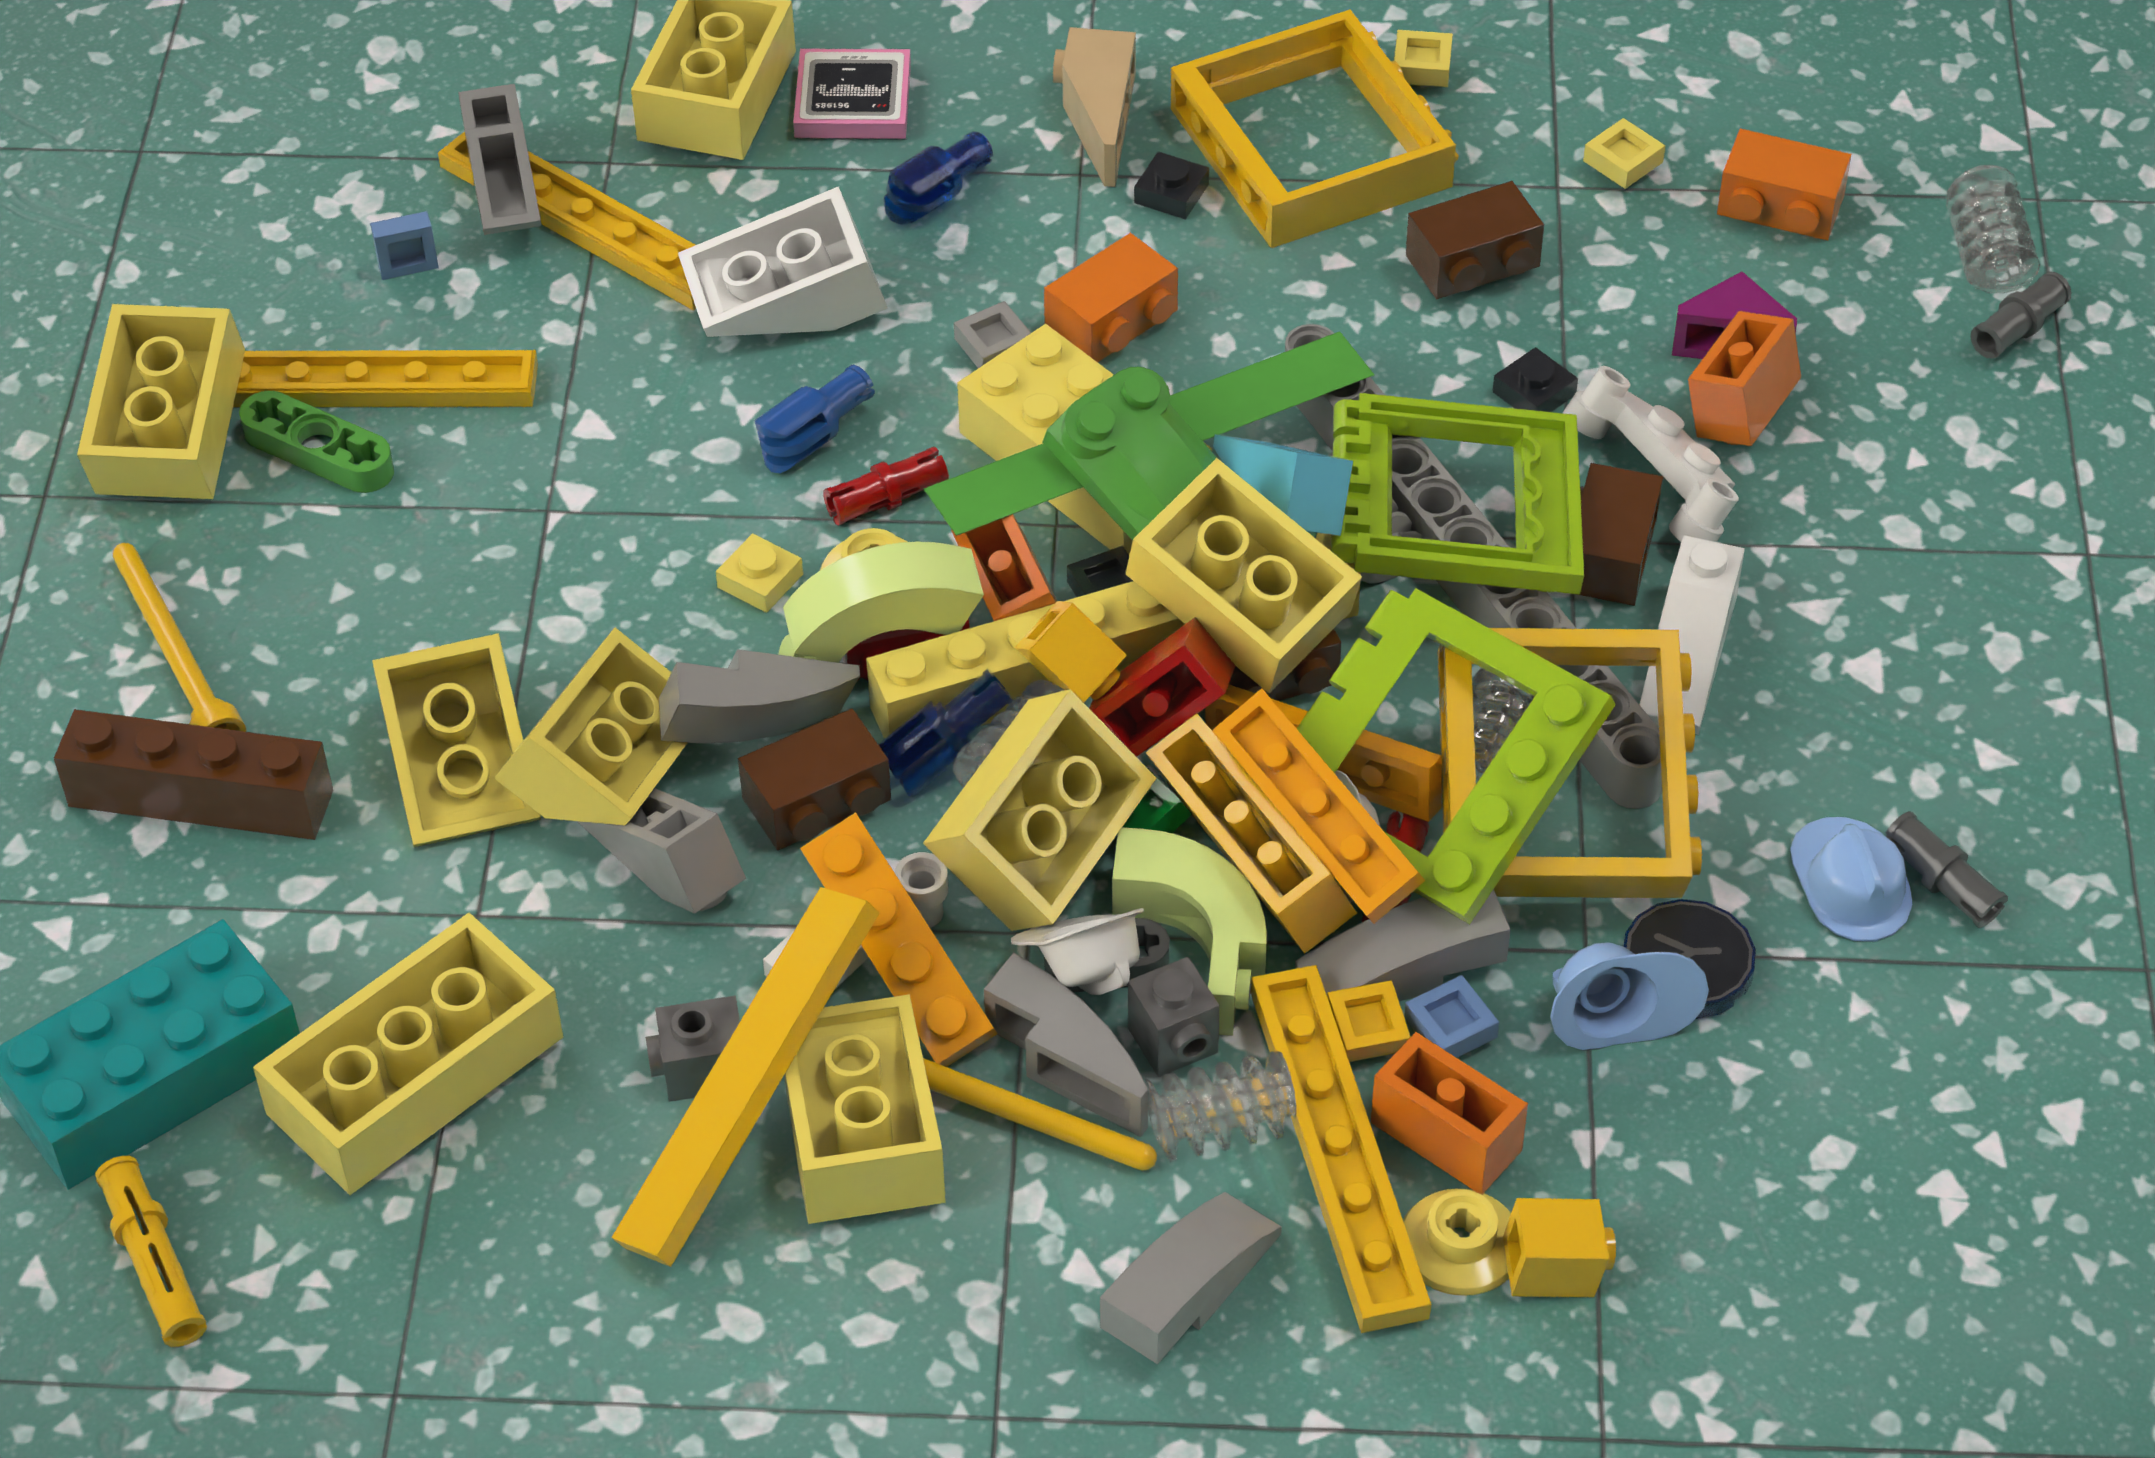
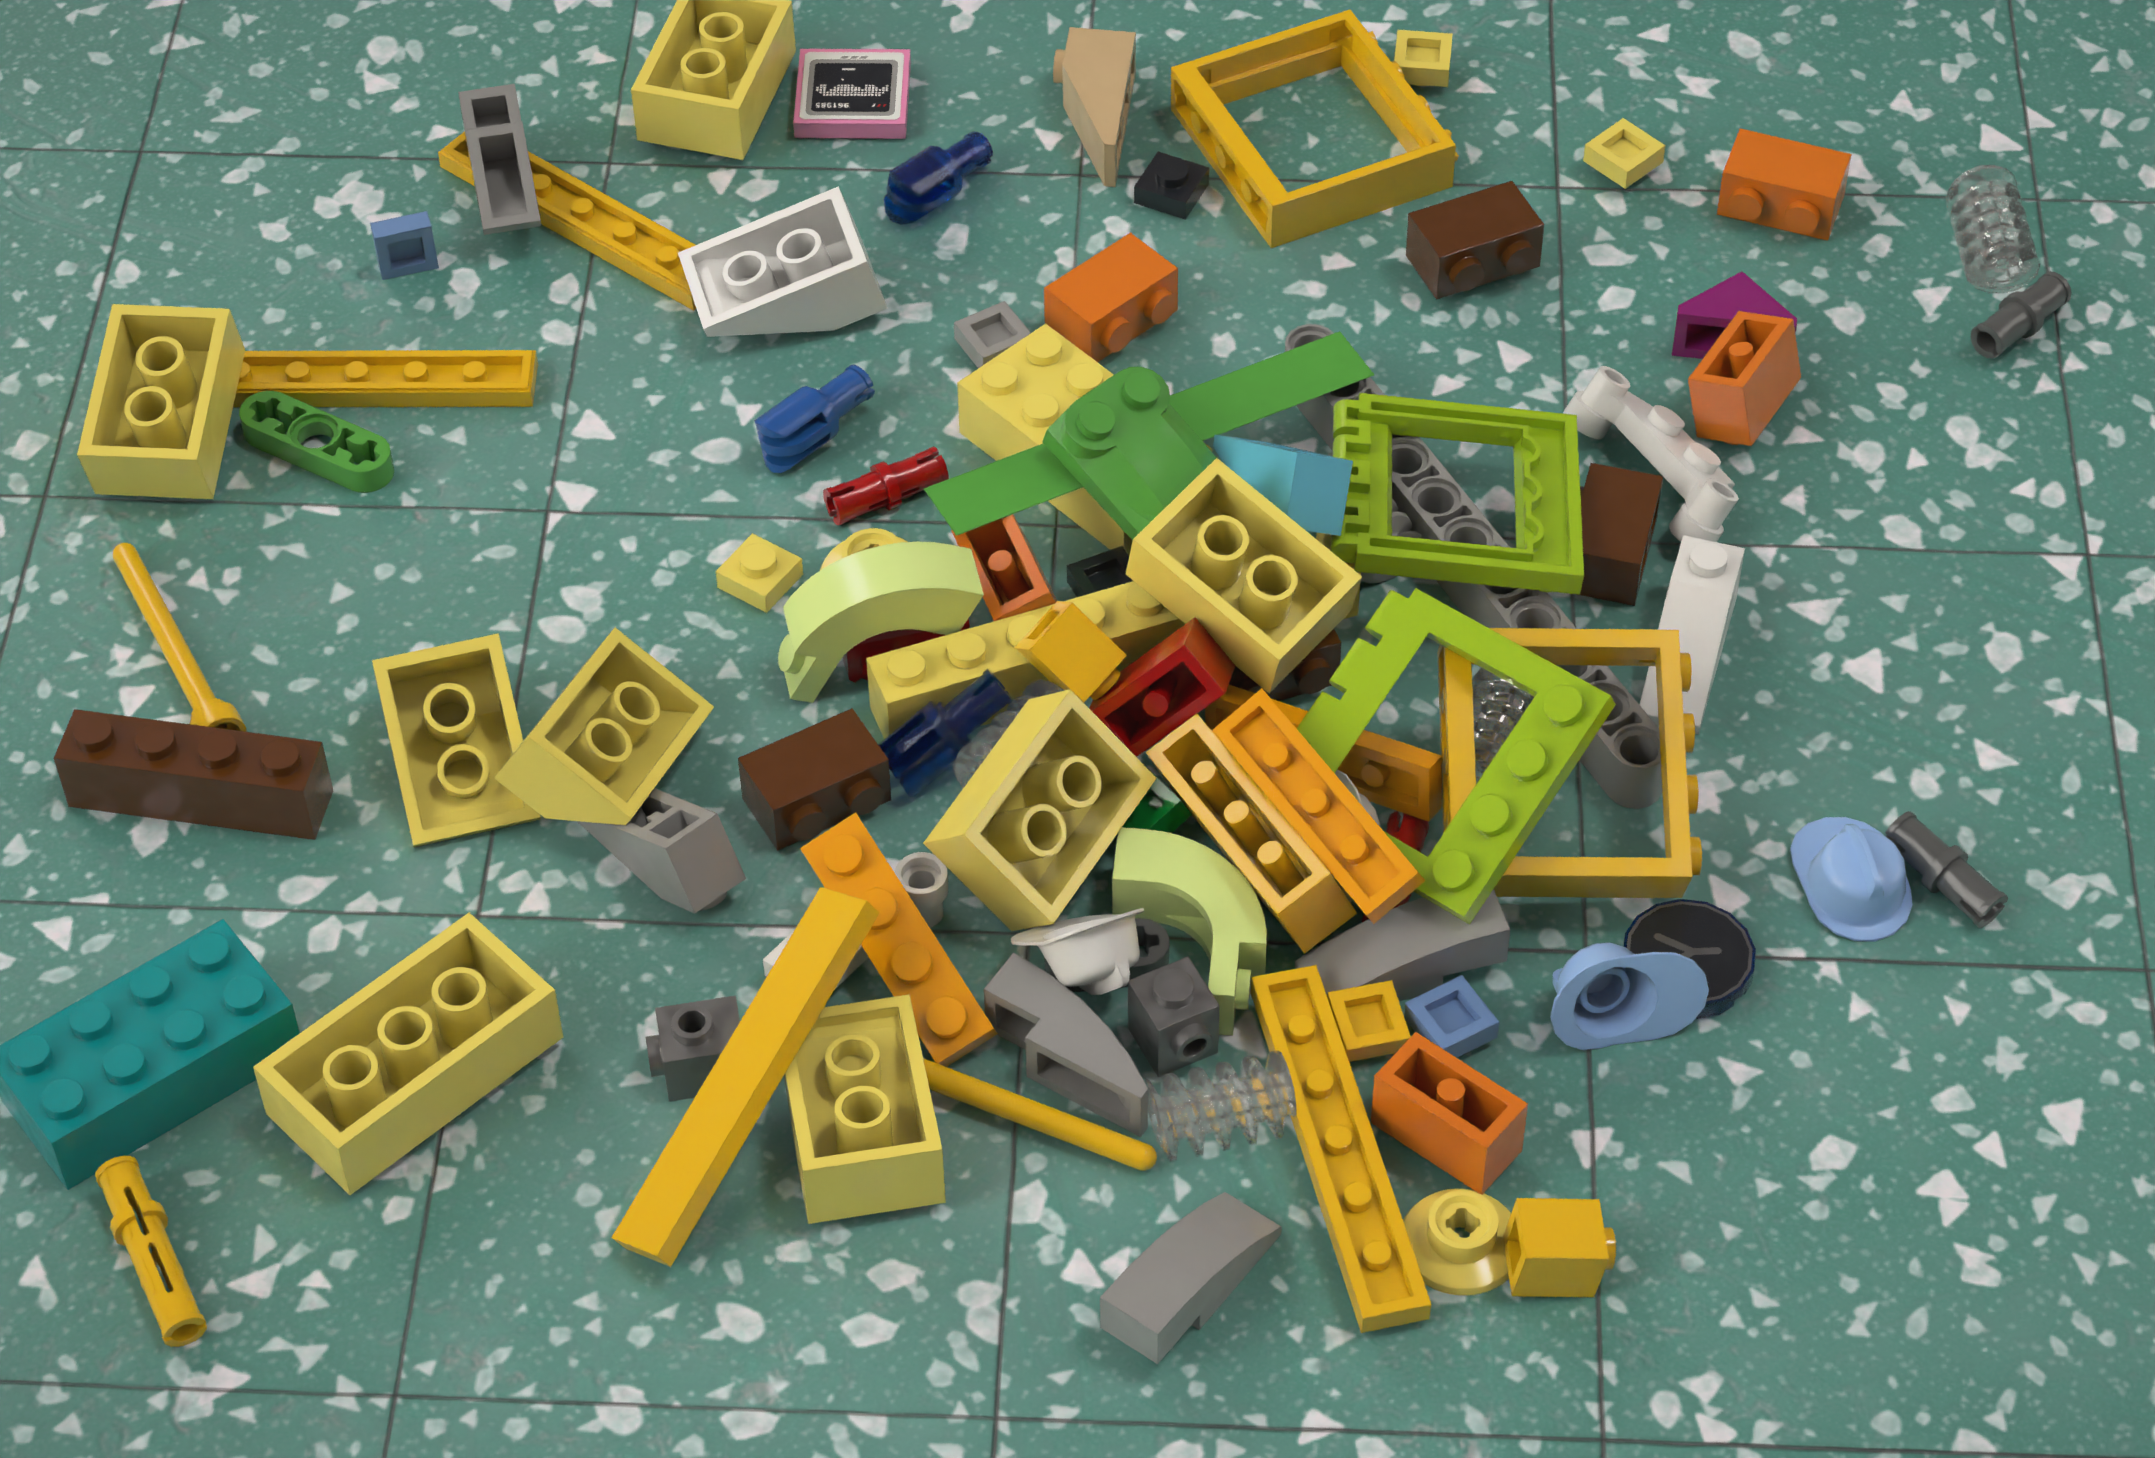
(752, 697): light grey slope -> none
(1535, 383): black plate -> none

